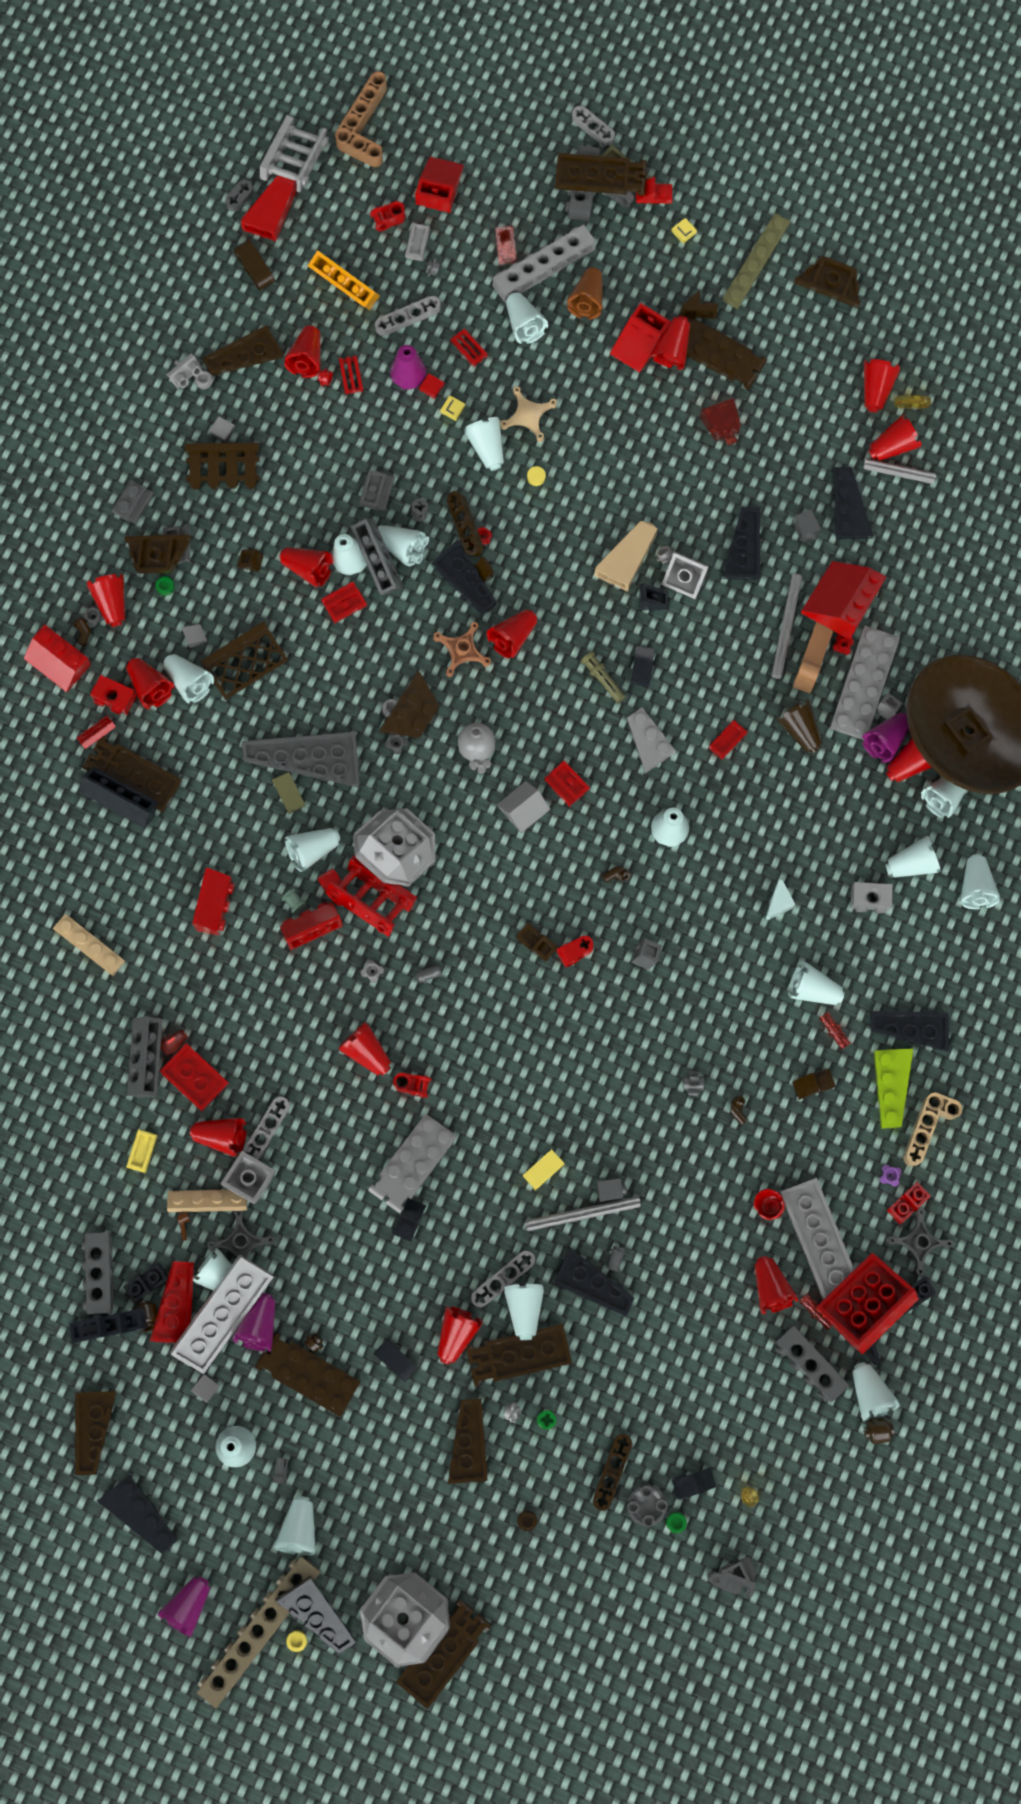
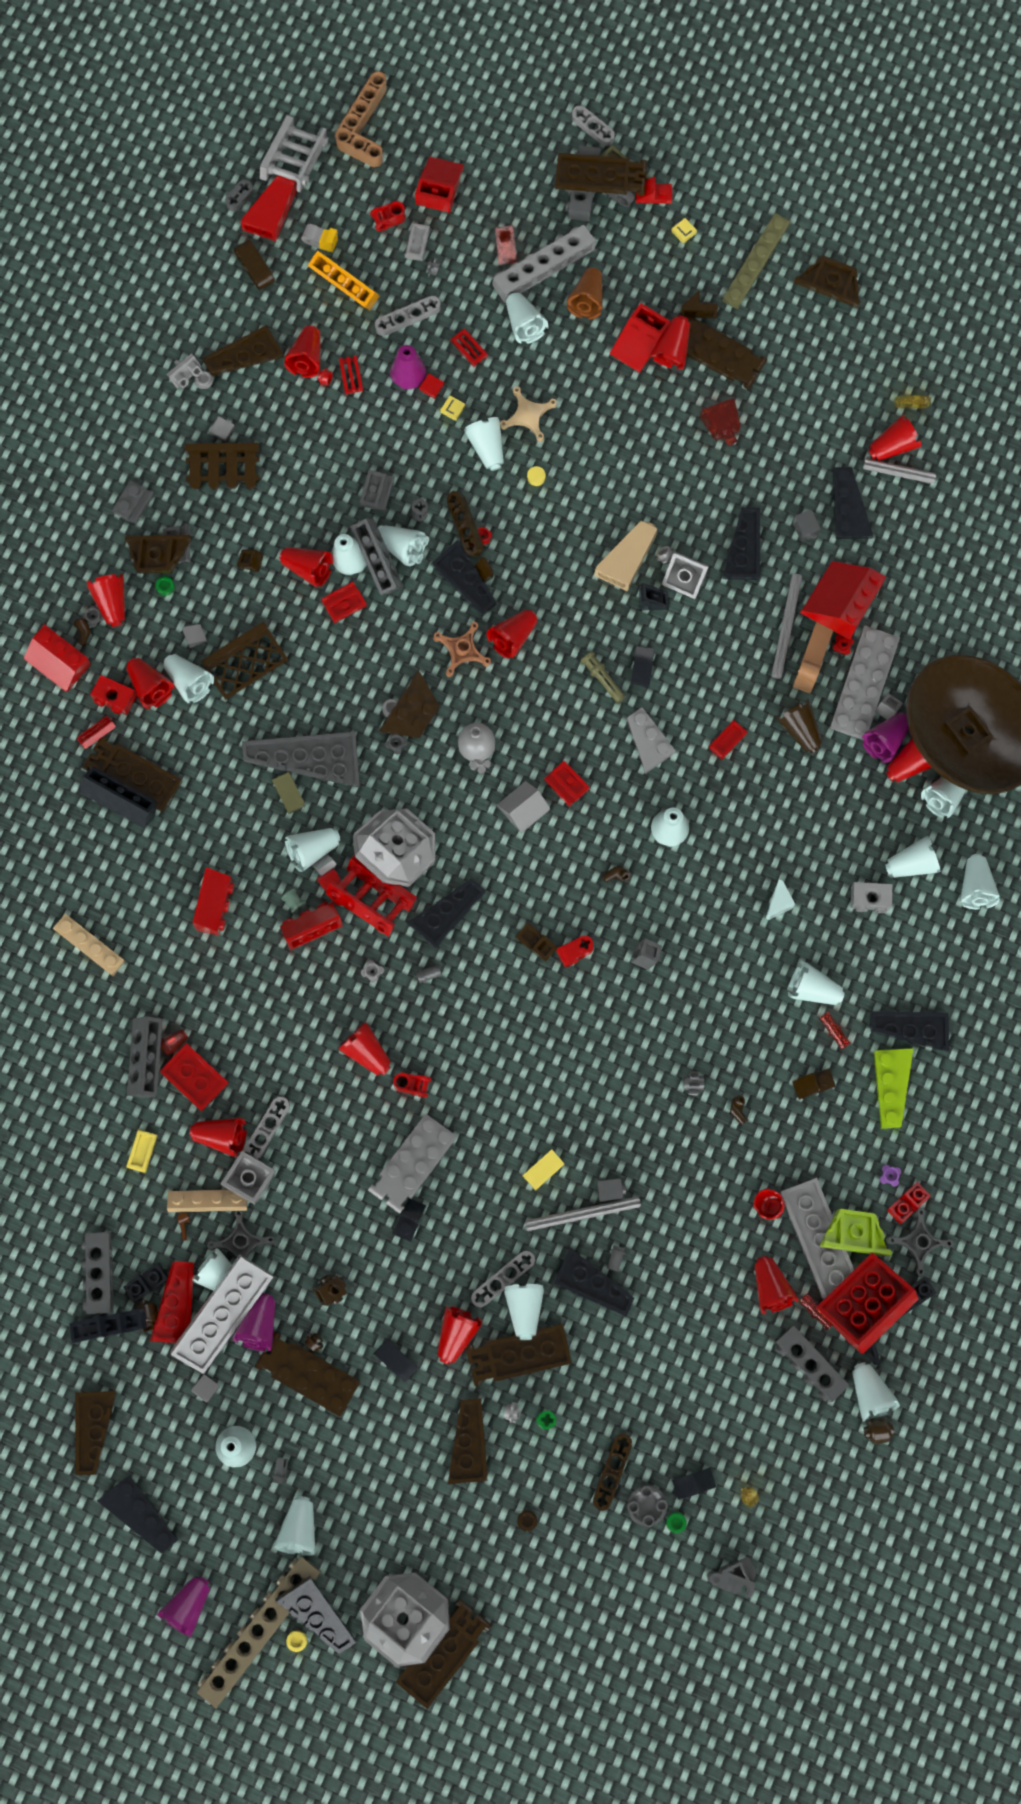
(320, 237): none -> leg
(324, 864): none -> light grey tile
(330, 1290): none -> dark brown brick
(441, 918): none -> black wing
(856, 1233): none -> lime wing
(878, 383): red cone -> none
(925, 1130): tan beam -> none

